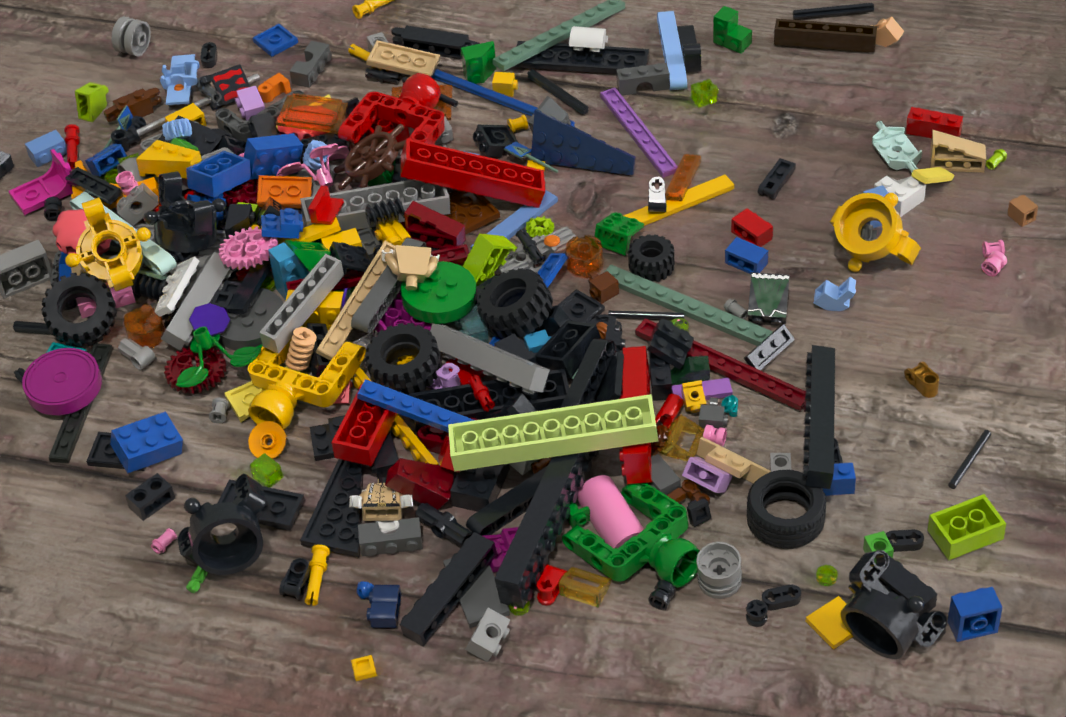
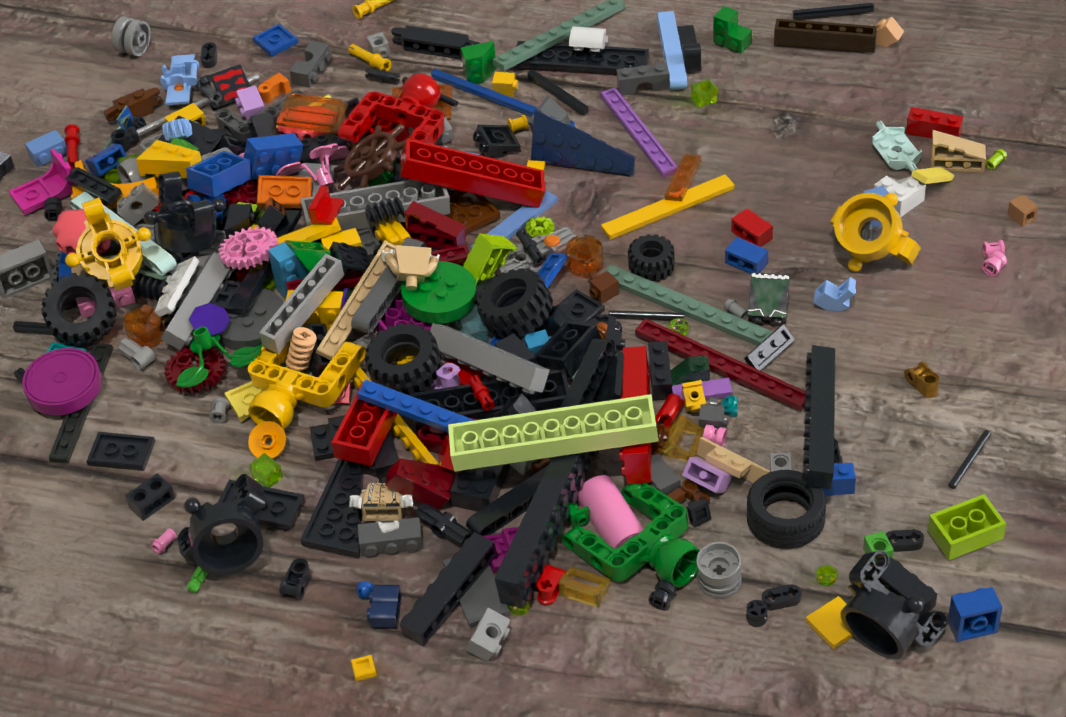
(91, 101): lime torso -> none
(126, 182): bright pink wheel -> none
(146, 442): blue brick -> none
(283, 226): blue plate -> none
(315, 163): light blue gear -> none
(317, 566): yellow pin -> none
(402, 59): tan tile -> none
(520, 151): piece -> none
(616, 232): green bracket -> none
(656, 198): piece -> none
(670, 343): black plate -> none
(776, 178): black plate -> none

